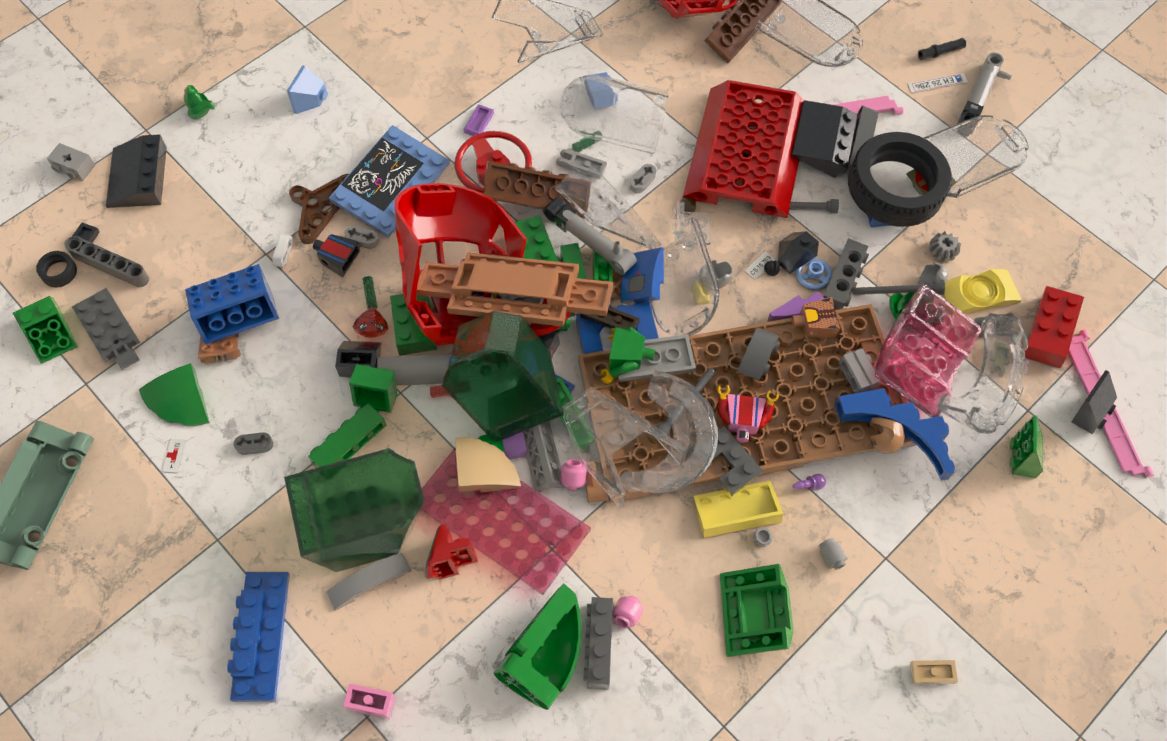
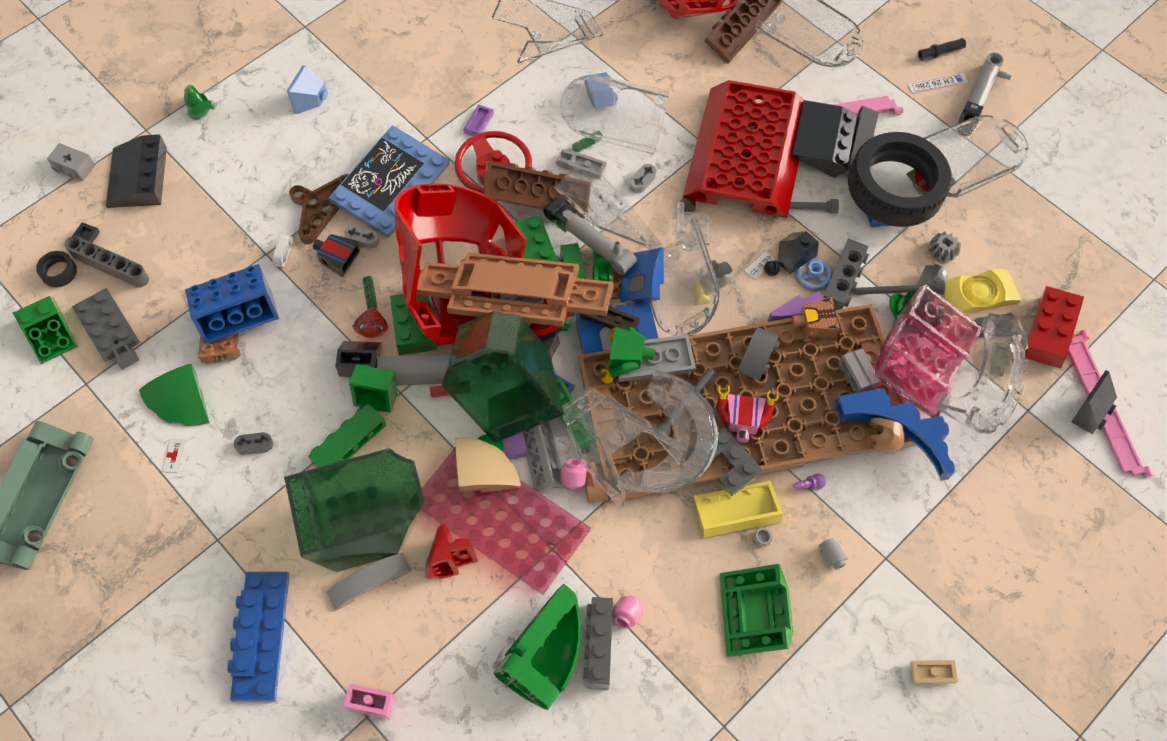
(1027, 450): green slope -> none

